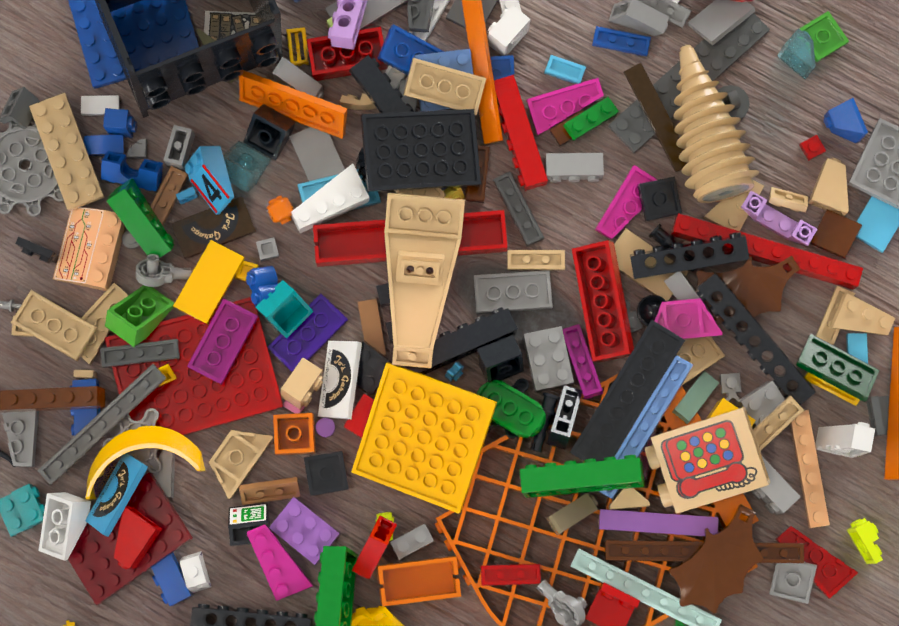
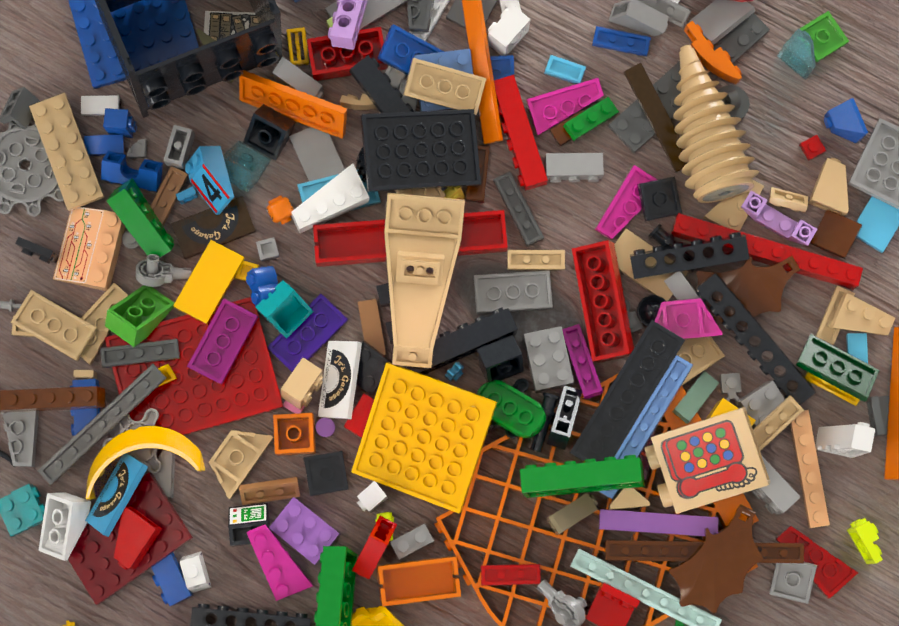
(371, 497): none -> white slope
(715, 61): none -> orange slope

